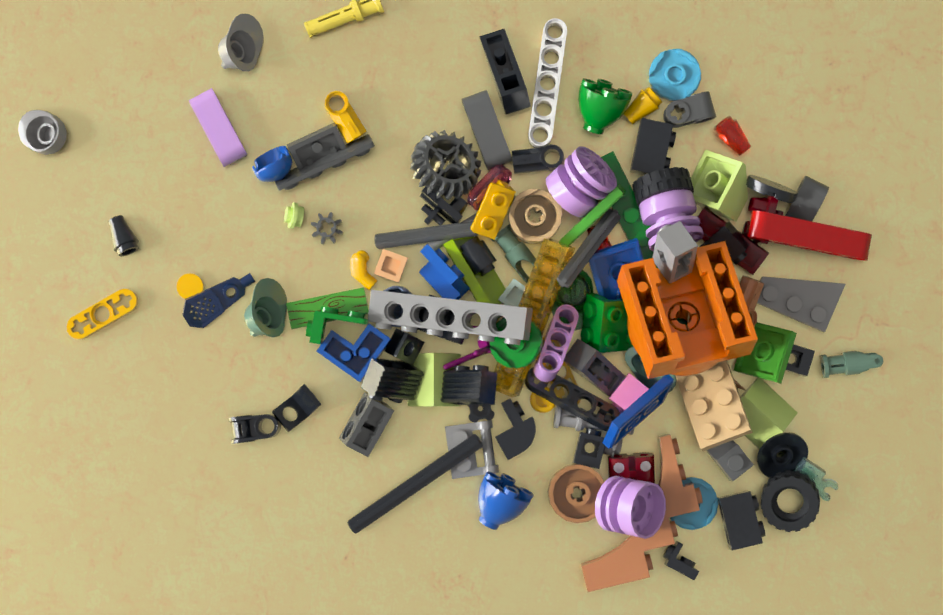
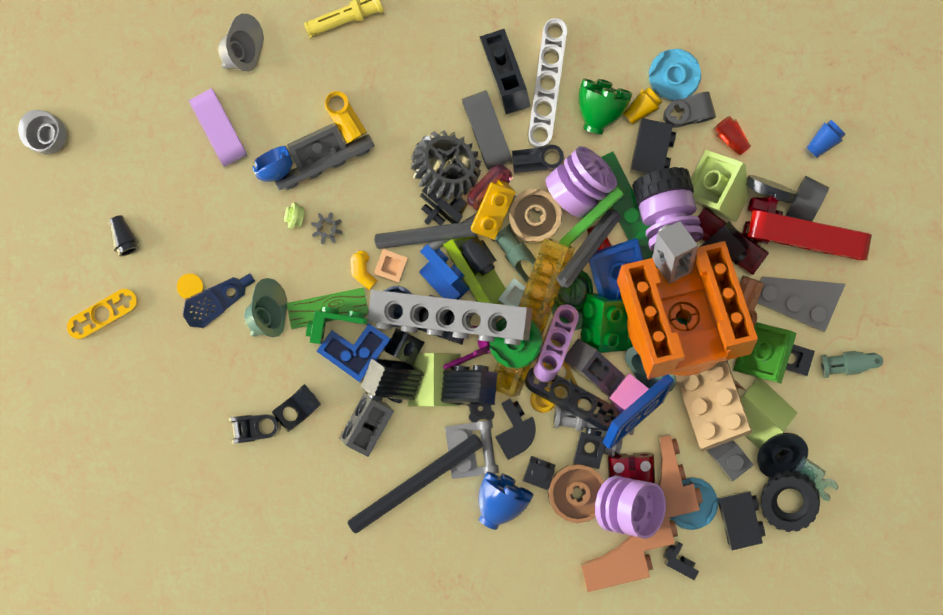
(539, 473): none -> black brick
(826, 138): none -> blue cone

